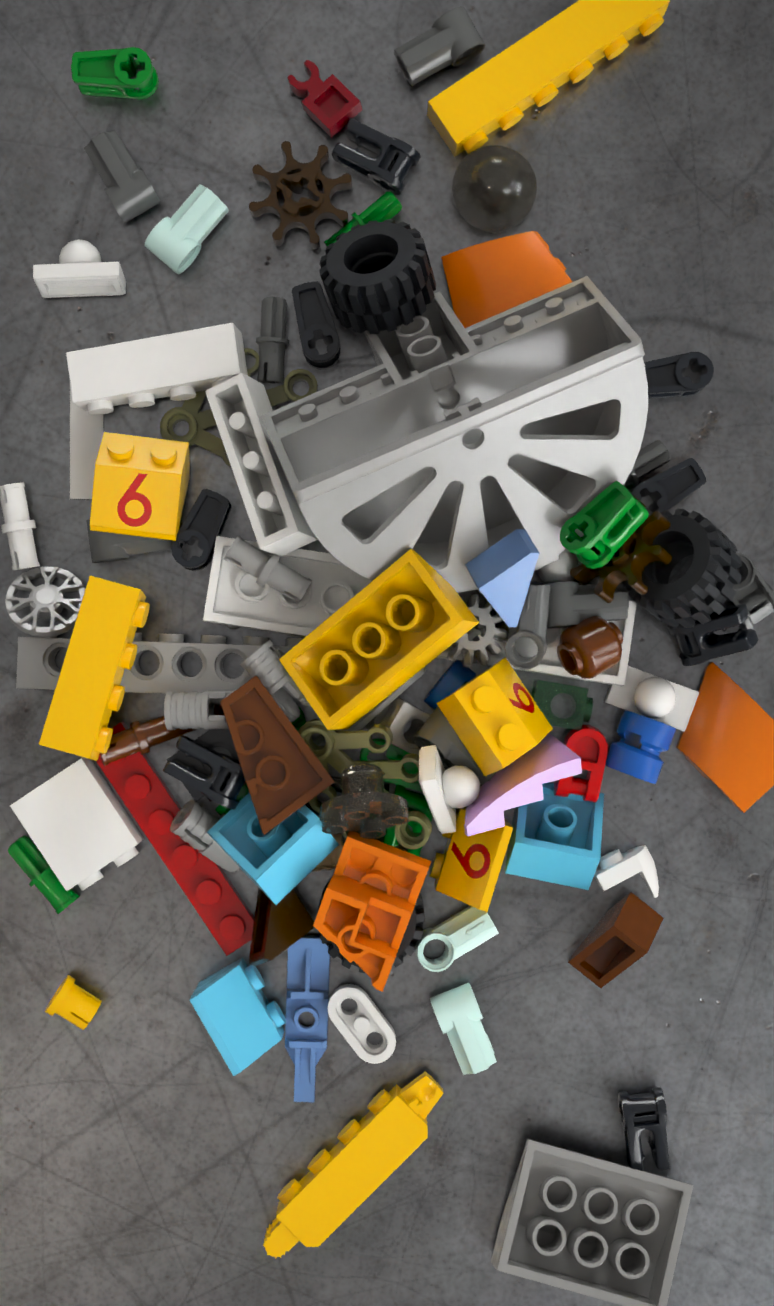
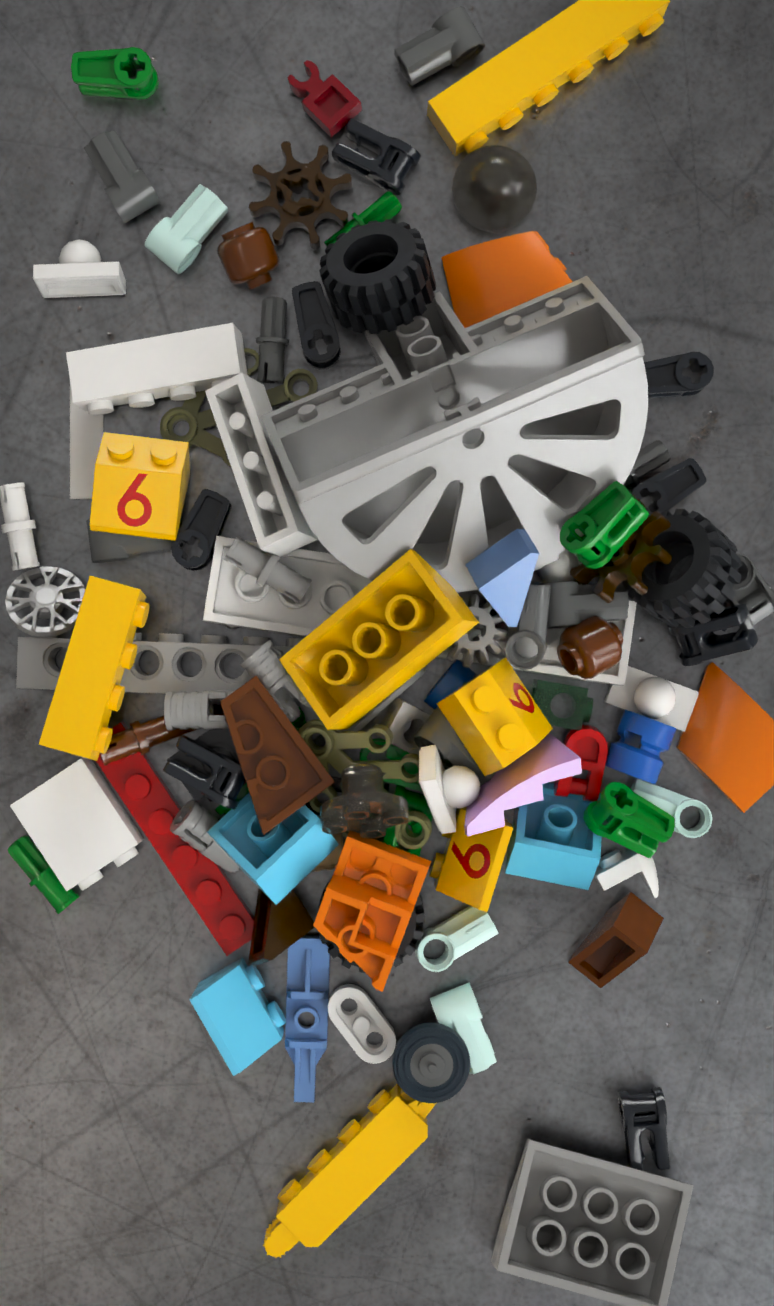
(73, 1003): yellow bush -> none
(248, 255): none -> reddish brown head
(431, 1062): none -> black wheel
(630, 820): none -> green piece
(673, 804): none -> light aqua piece

